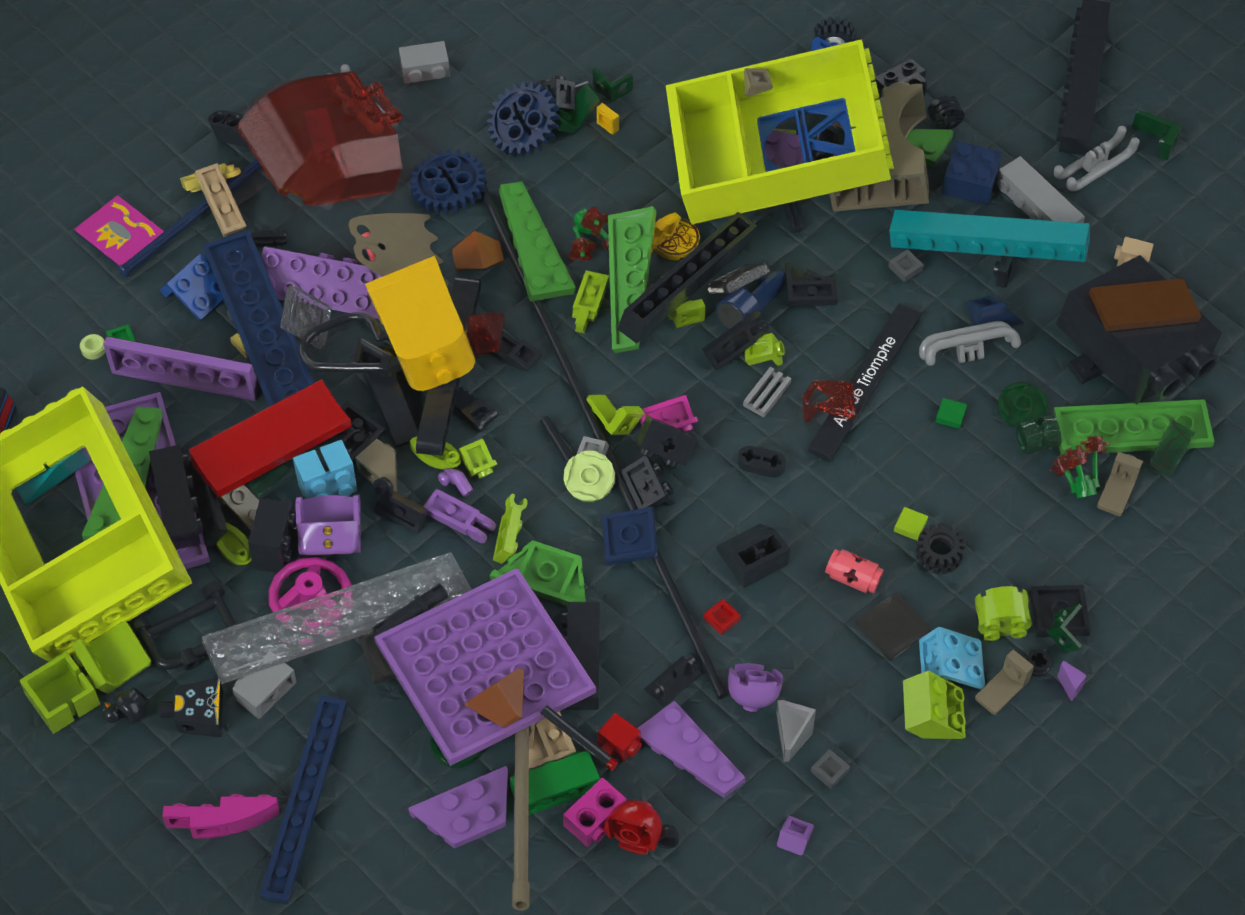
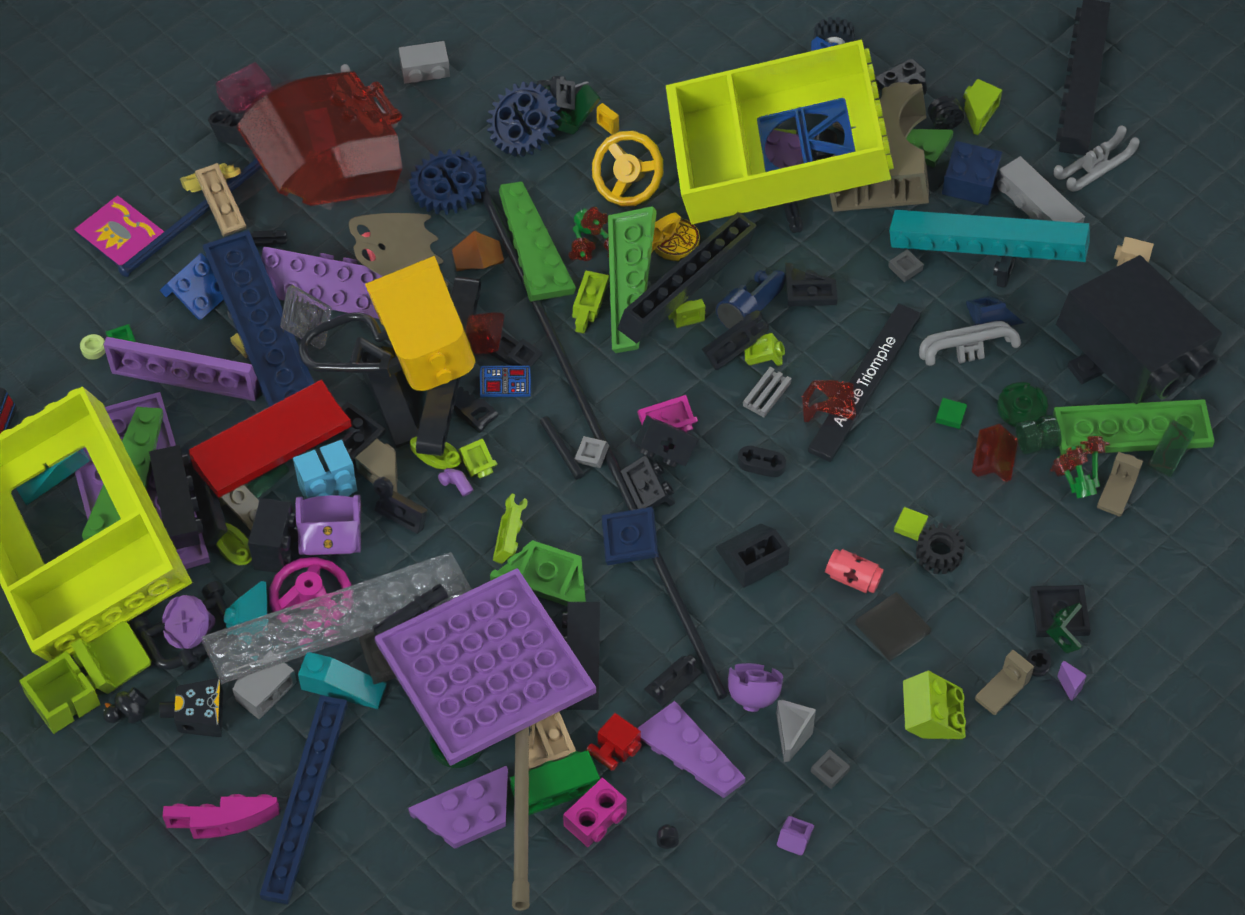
(186, 621): none -> medium lavender tile
(242, 87): none -> clear pink brick
(248, 606): none -> teal slope
(338, 680): none -> teal slope
(458, 515): medium lavender hinge -> none
(501, 701): dark orange slope -> none
(505, 381): none -> slope
(575, 734): black bar -> none
(589, 476): yellowish green tile -> none
(610, 90): dark green bracket -> none
(615, 421): lime bracket -> none
(627, 168): none -> yellow piece
(635, 826): red cylinder -> none
(722, 617): red tile -> none
(737, 278): clear smoke tile -> none
(756, 81): dark tan slope -> none
(953, 657): medium azure bracket -> none
(981, 103): none -> lime slope
(995, 452): none -> clear red panel
(1003, 613): lime brick -> none
(1144, 304): reddish brown tile -> none
(1158, 127): dark green bracket -> none

